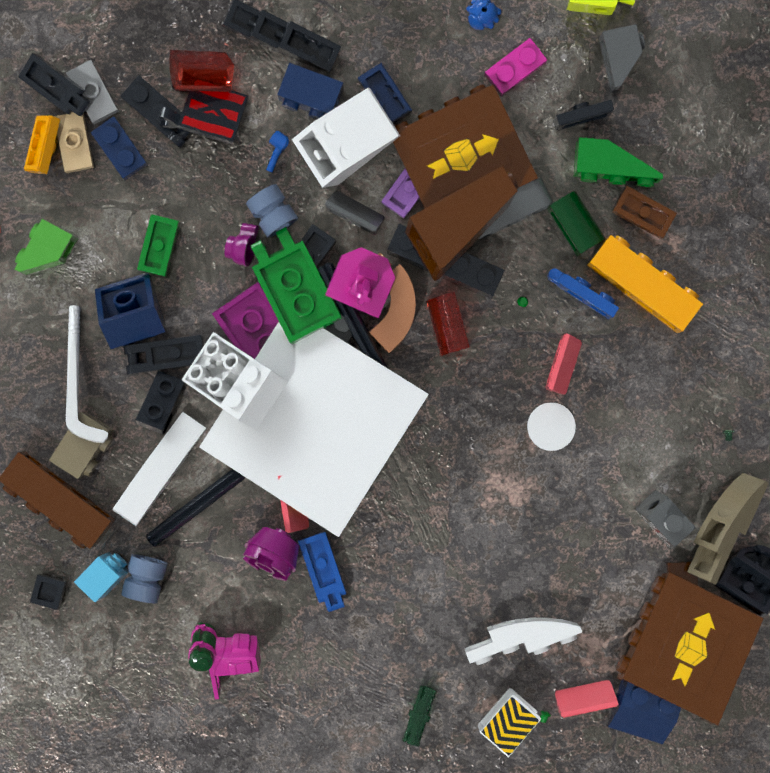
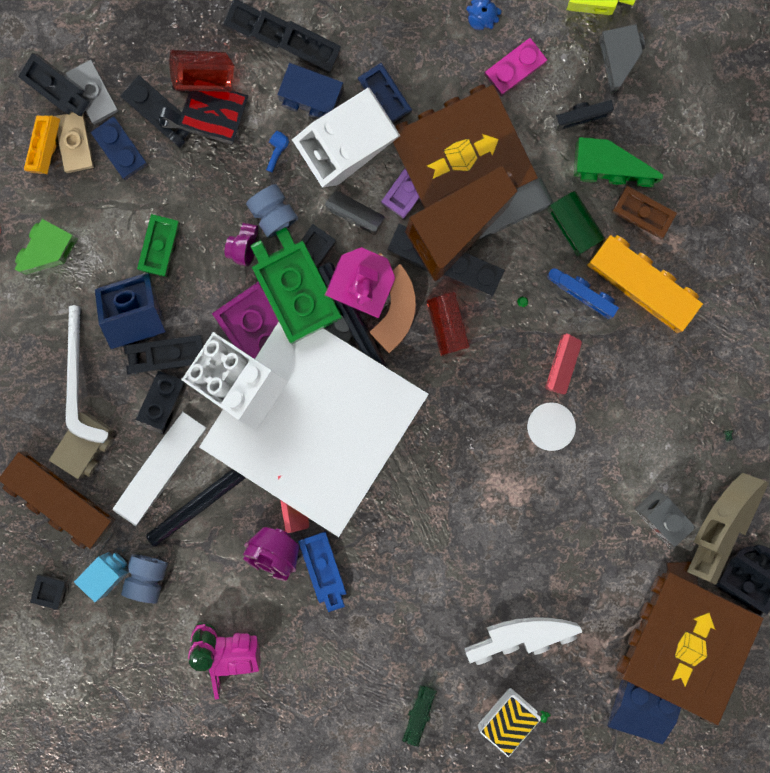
(585, 698): coral slope -> none

